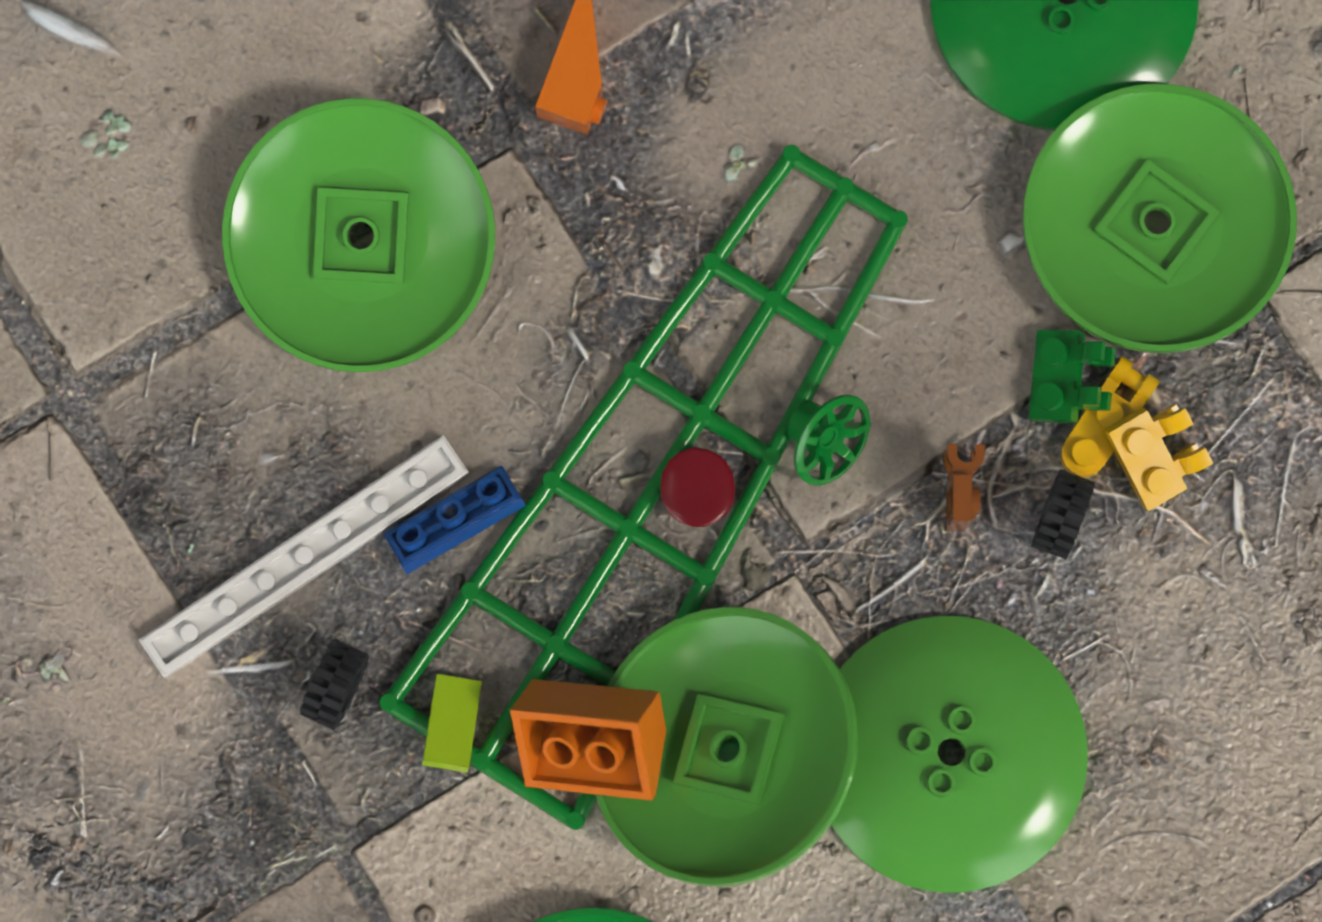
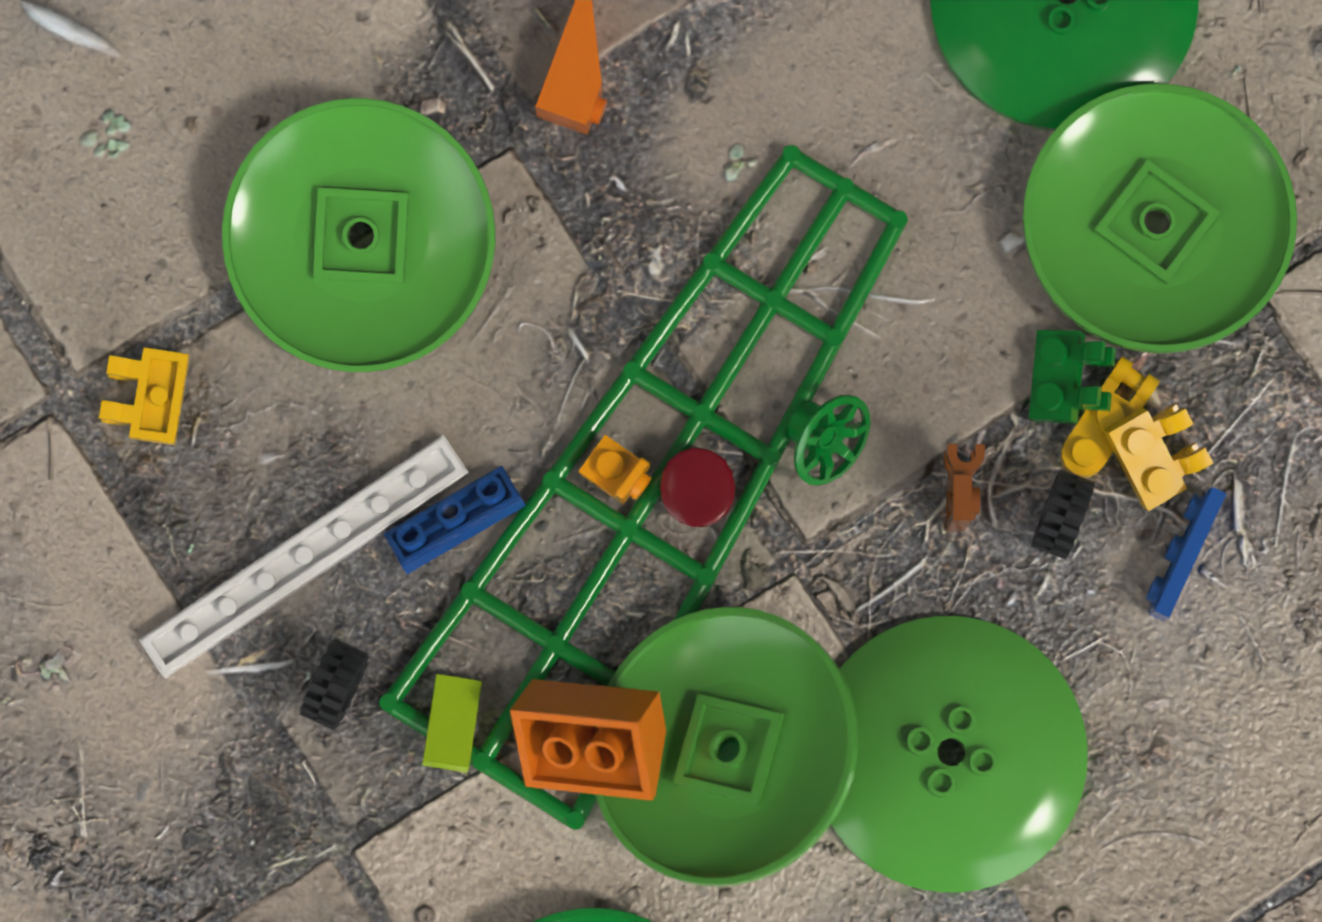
(158, 395): none -> yellow plate
(616, 470): none -> light orange bracket
(1183, 552): none -> blue tile

